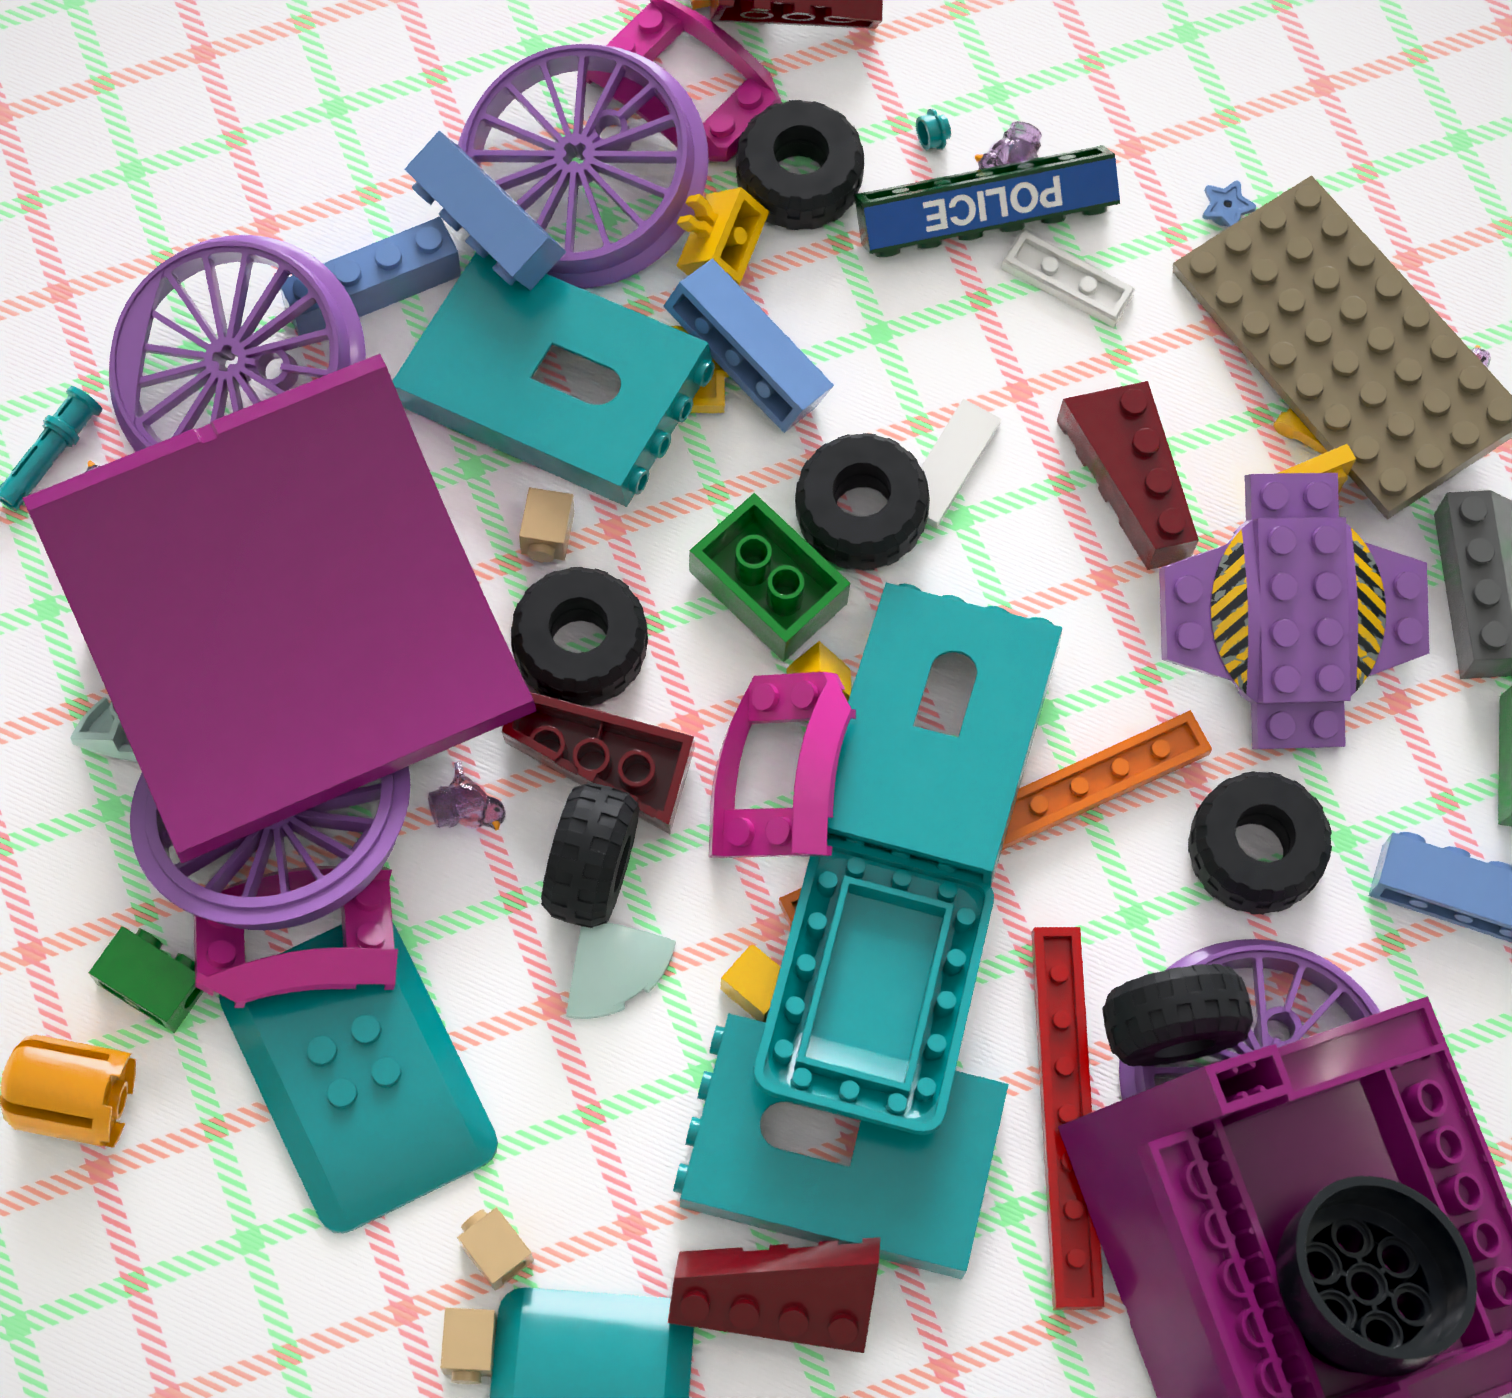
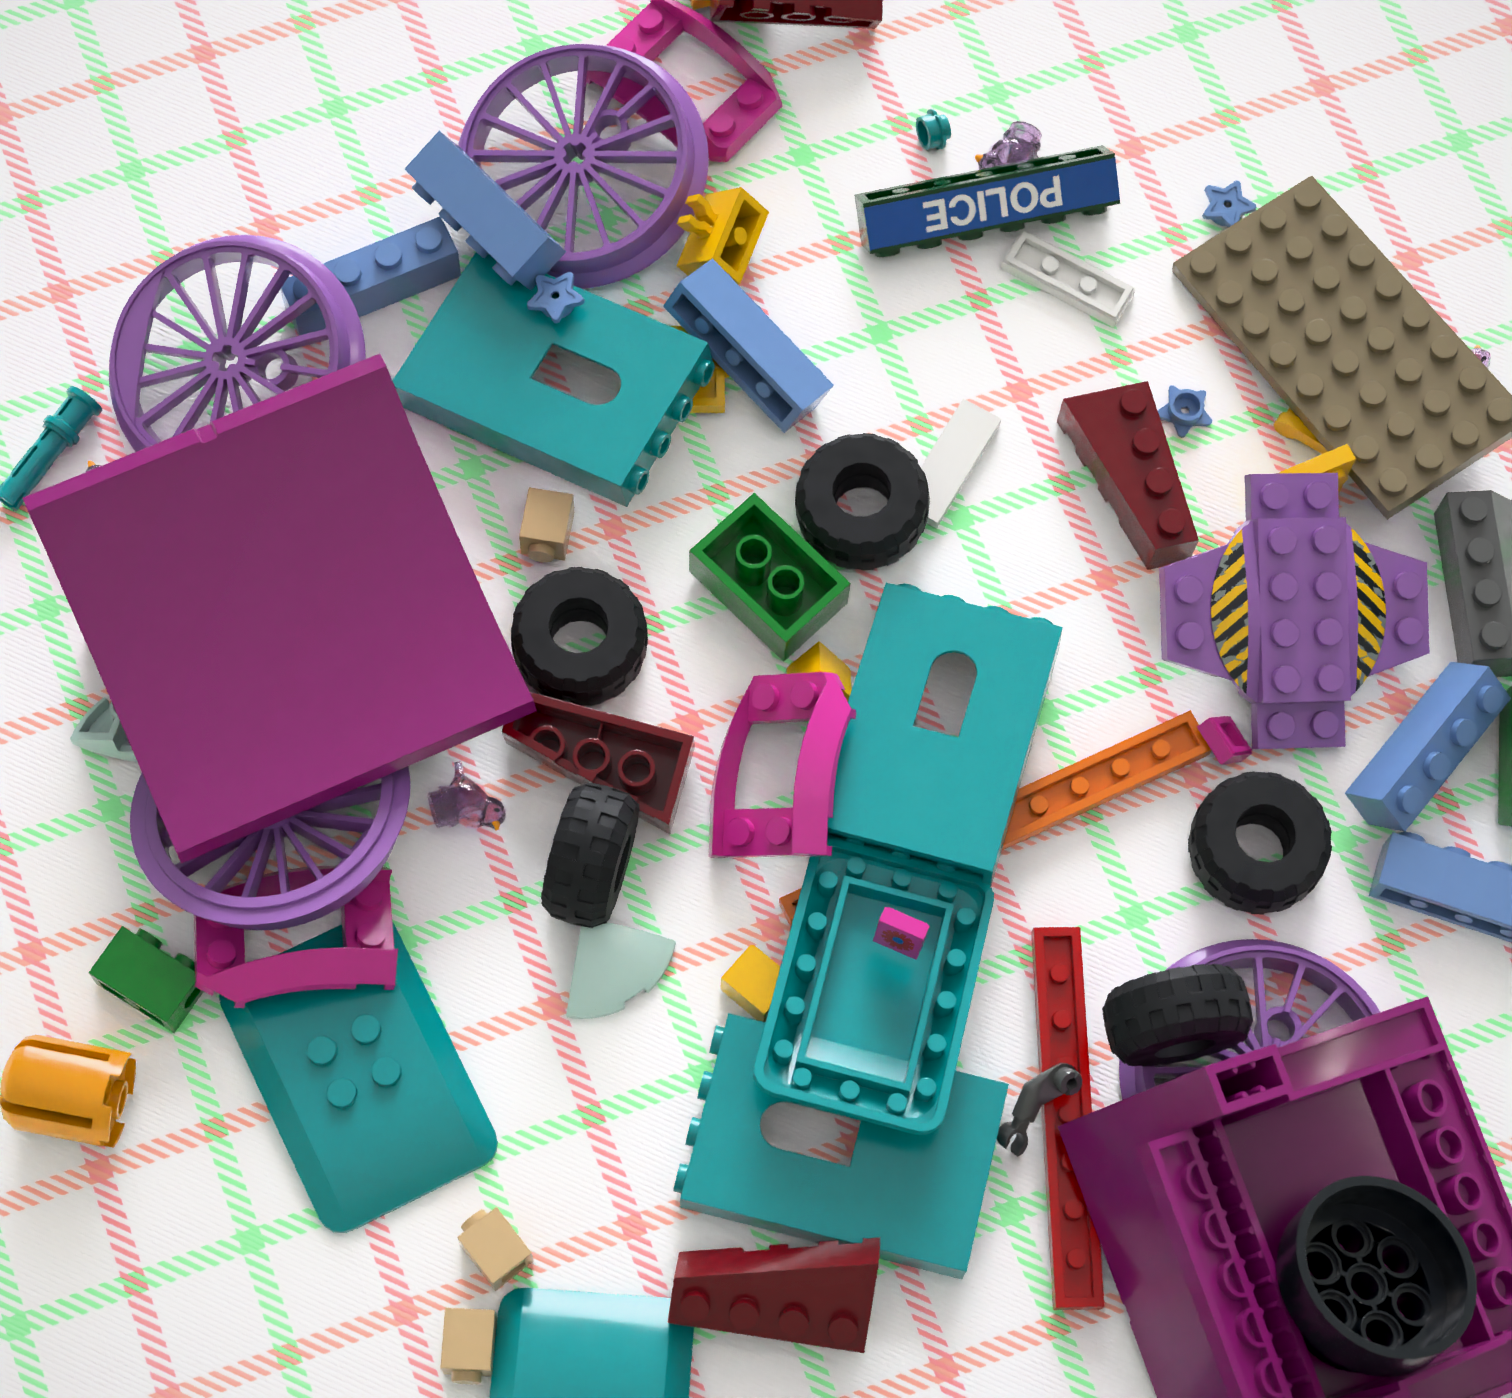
(558, 307): none -> medium blue plate
(809, 132): black tyre -> none
(901, 932): none -> dark pink tile
(1036, 1092): none -> dark grey arm
(1187, 399): none -> medium blue plate
(1225, 739): none -> dark pink tile
(1428, 746): none -> medium blue brick

